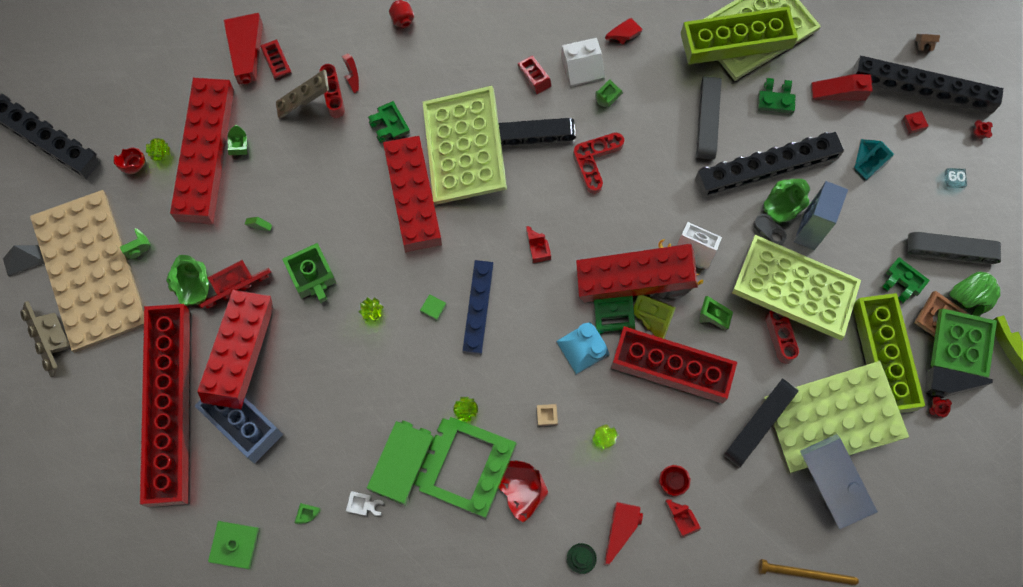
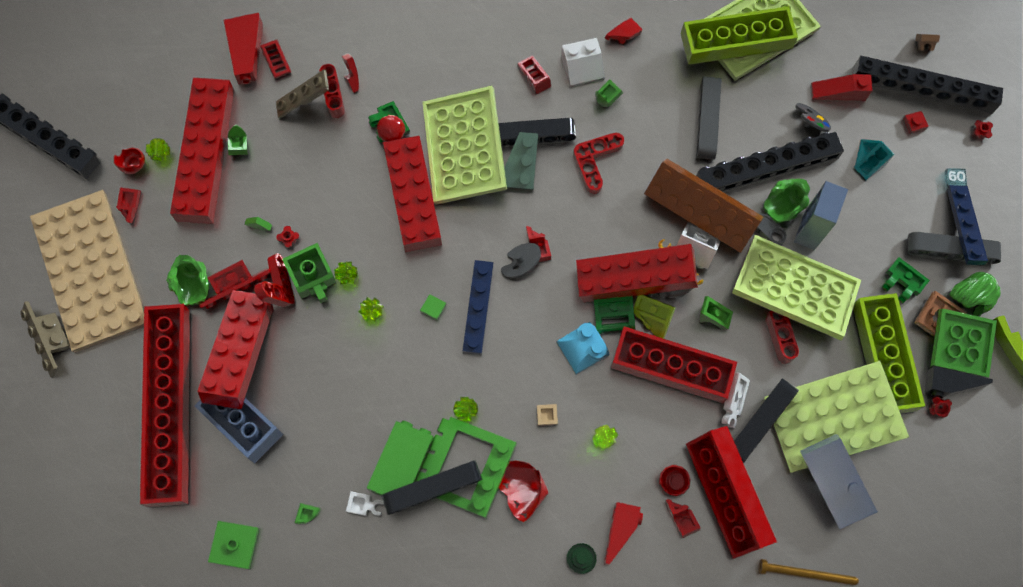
(22, 258): dark grey slope -> none
(128, 203): none -> red slope
(136, 247): bright green plate -> none
(279, 291): none -> red beam
(288, 242): none -> red plate
(346, 273): none -> clear neon green gear
(390, 128): none -> red hair
(401, 13): red head -> none
(431, 487): none -> black beam
(522, 162): none -> sand green wing
(524, 256): none -> dark grey piece
(703, 205): none -> dark orange brick
(730, 492): none -> red brick
(735, 400): none -> white plate
(776, 101): green plate -> none
(813, 118): none -> dark grey piece
(967, 225): none -> dark blue plate

